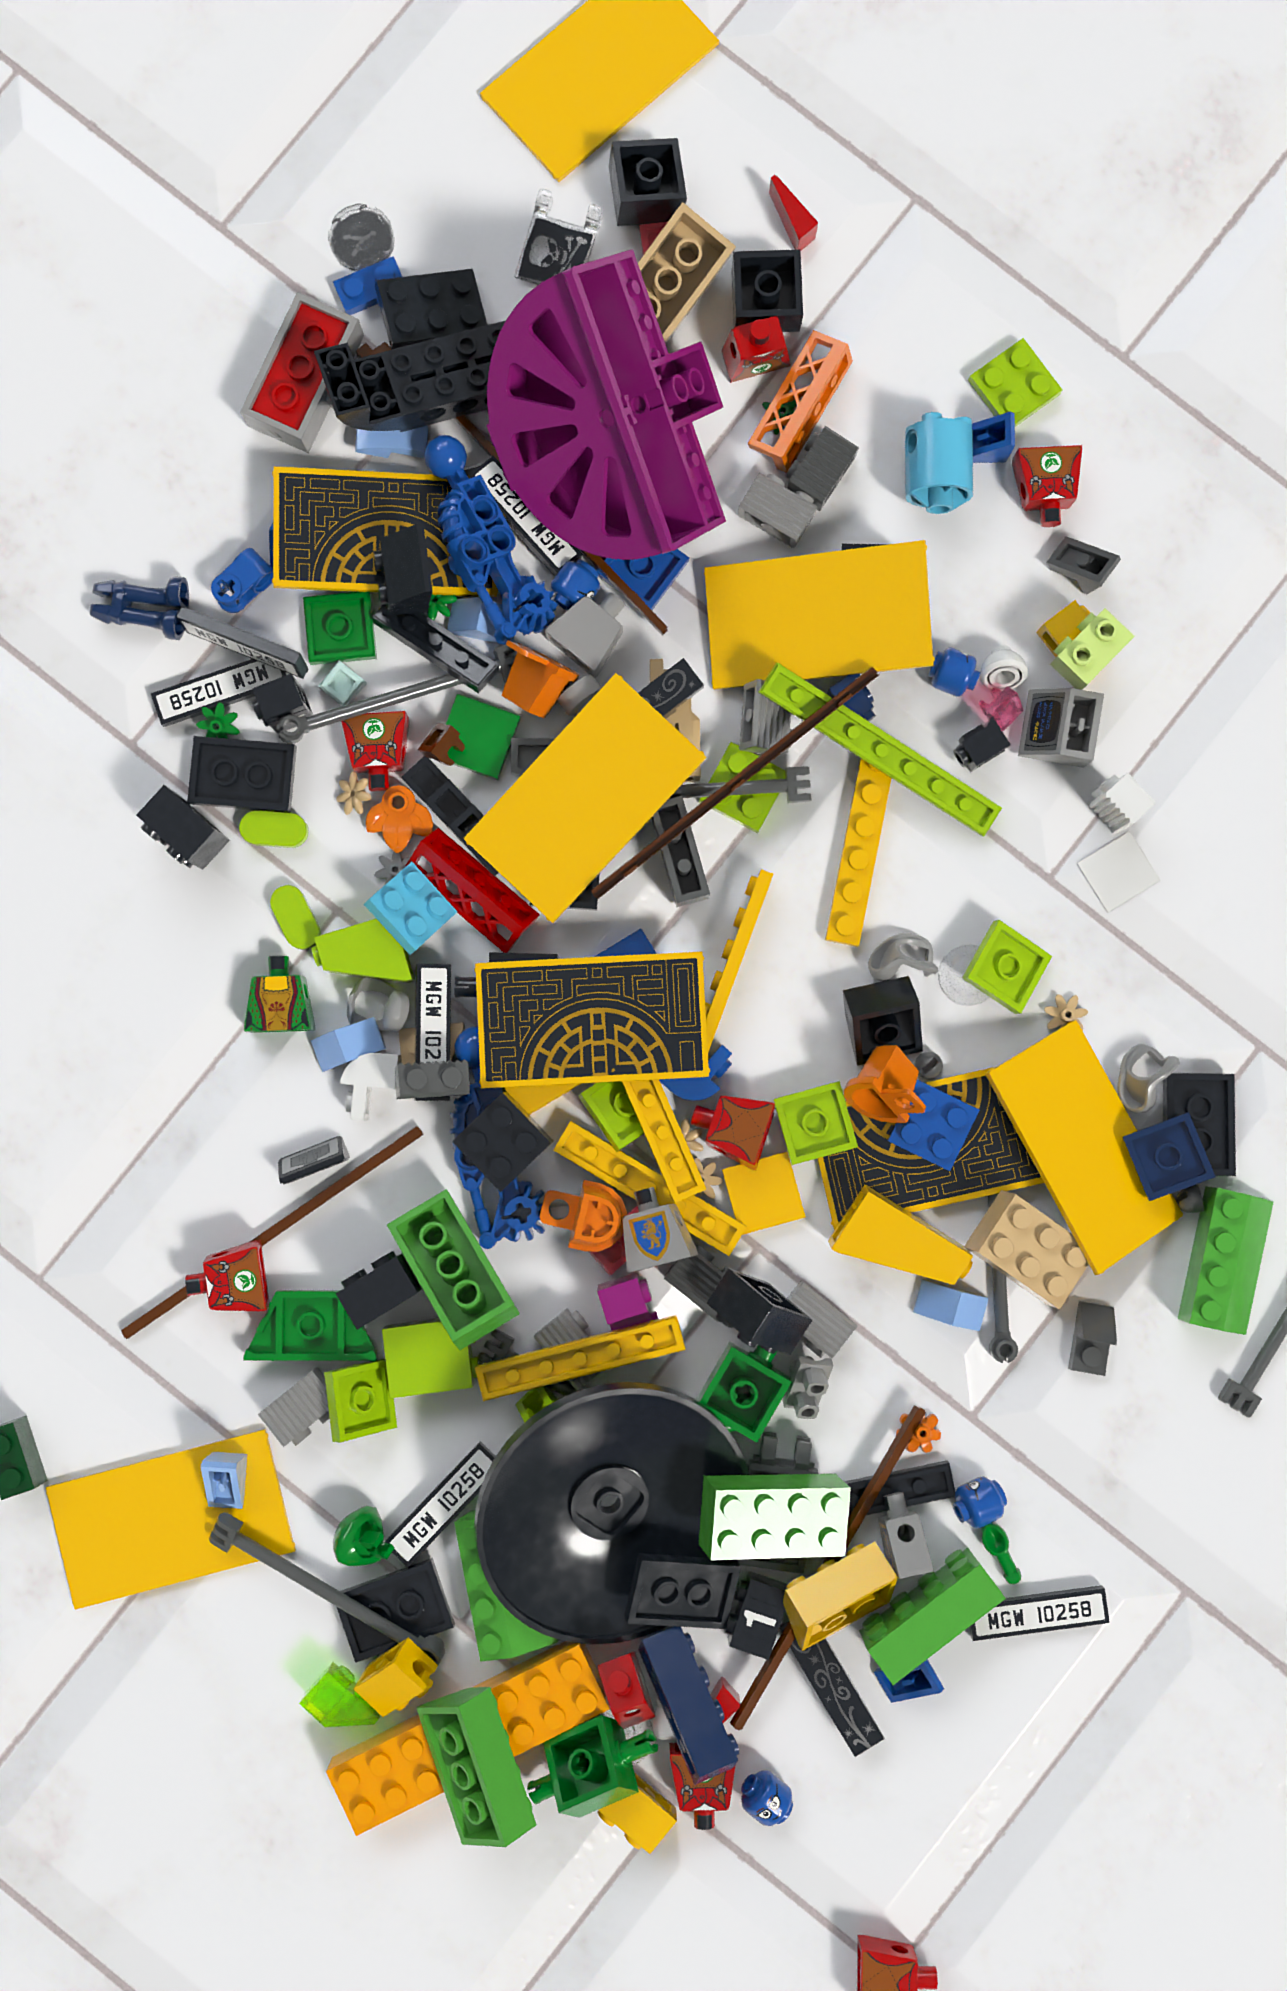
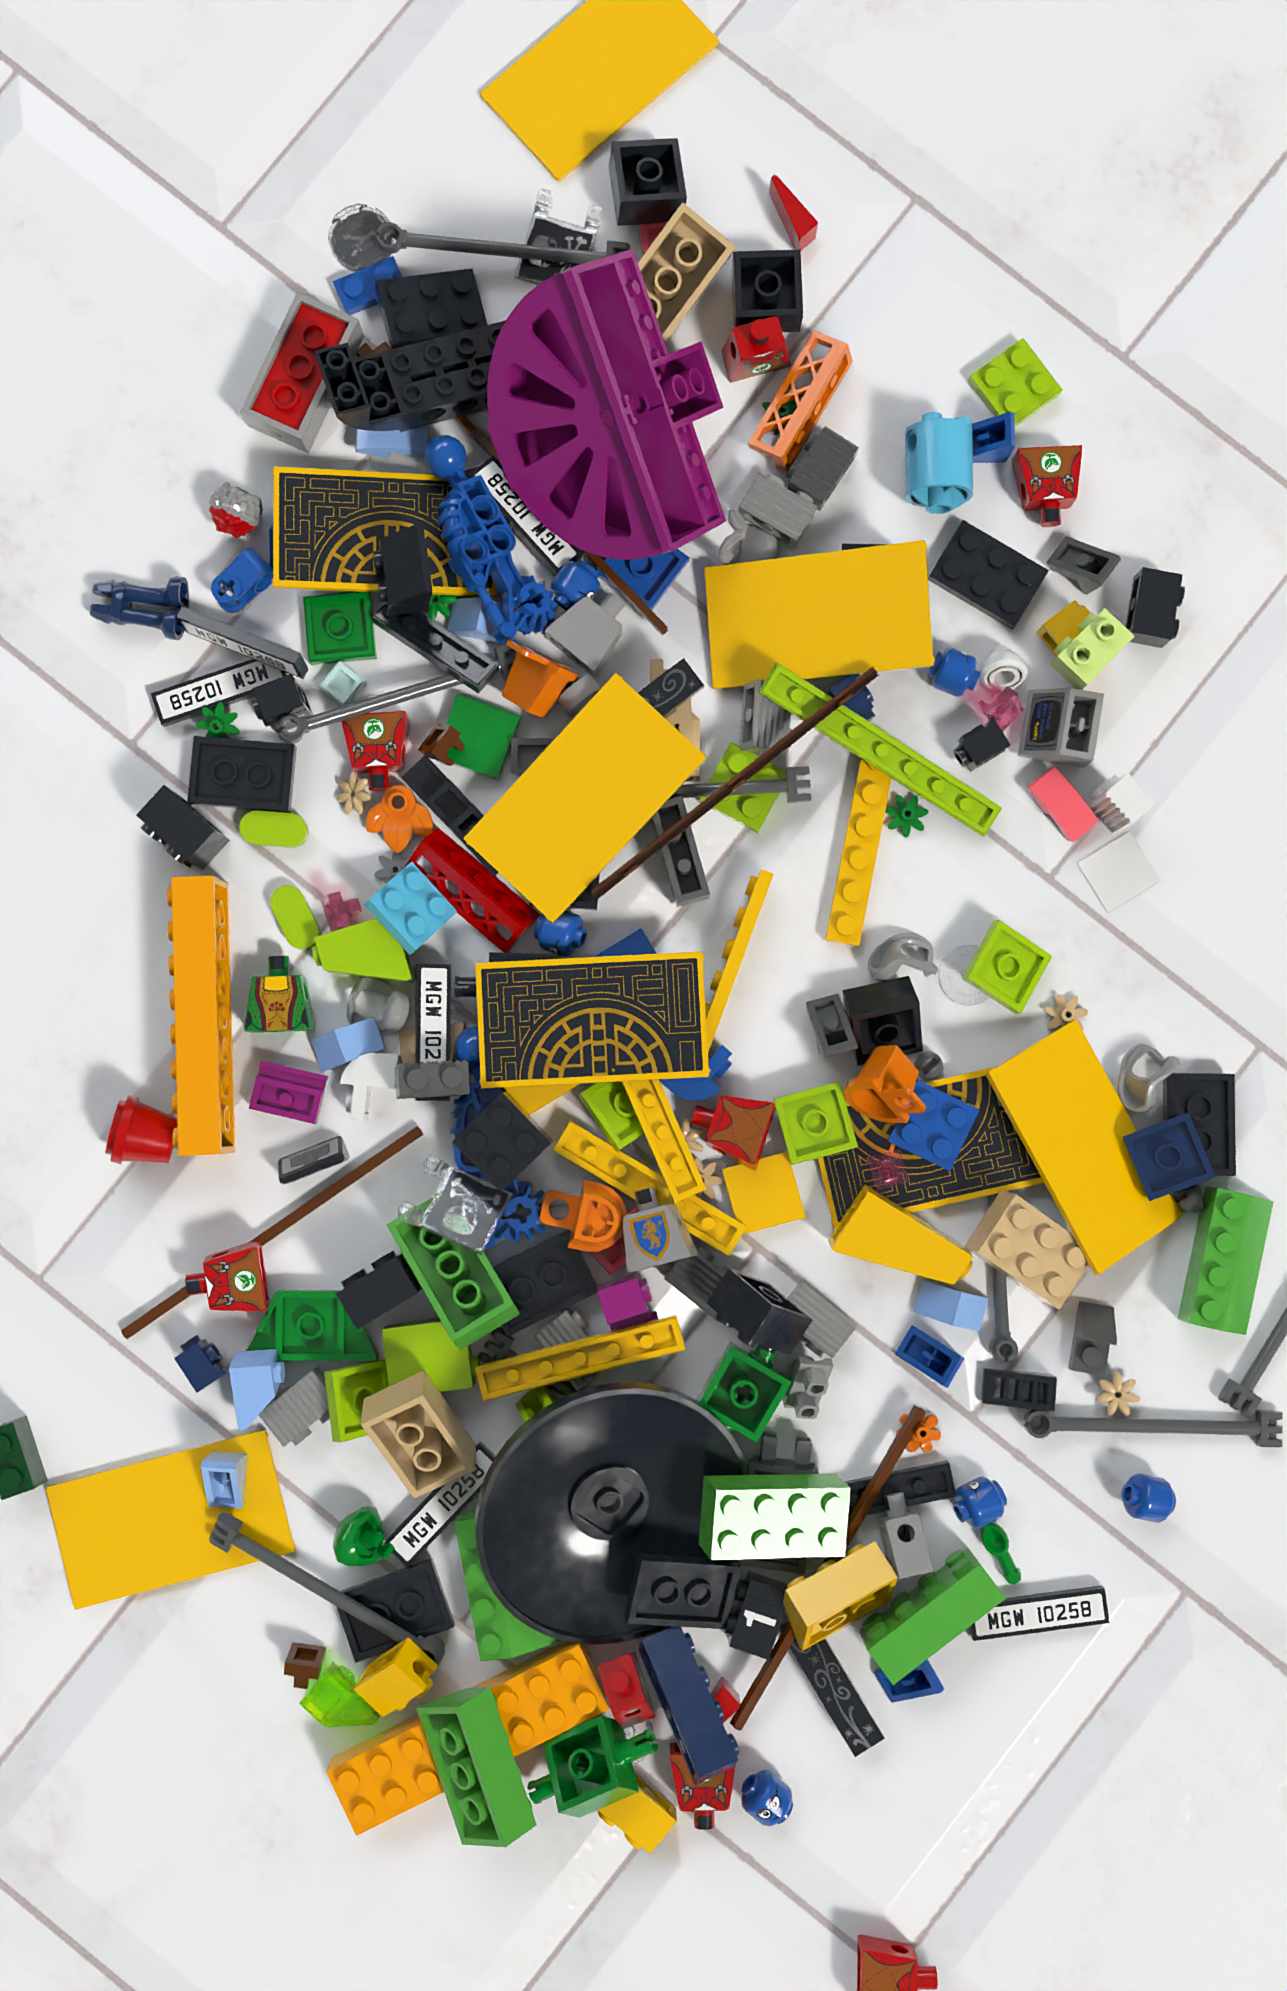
(140, 1133): none -> red piece
(201, 1016): none -> light orange brick
(201, 1363): none -> dark blue brick
(235, 510): none -> light grey piece
(254, 1382): none -> light blue slope
(288, 1092): none -> magenta plate
(304, 1663): none -> reddish brown tile
(339, 912): none -> clear pink tile
(418, 1434): none -> tan brick
(461, 1208): none -> flag
(485, 247): none -> dark grey hinge
(545, 1281): none -> black plate
(562, 935): none -> blue head
(754, 546): none -> light grey piece
(831, 1025): none -> dark grey slope
(887, 1169): none -> clear pink tile
(904, 821): none -> green plant
(930, 1356): none -> blue slope
(988, 574): none -> black plate
(1049, 1389): none -> black slope
(1062, 803): none -> coral slope
(1123, 1394): none -> tan plant
(1148, 1498): none -> blue head
(1154, 607): none -> black brick
(1260, 1427): none -> dark grey hinge

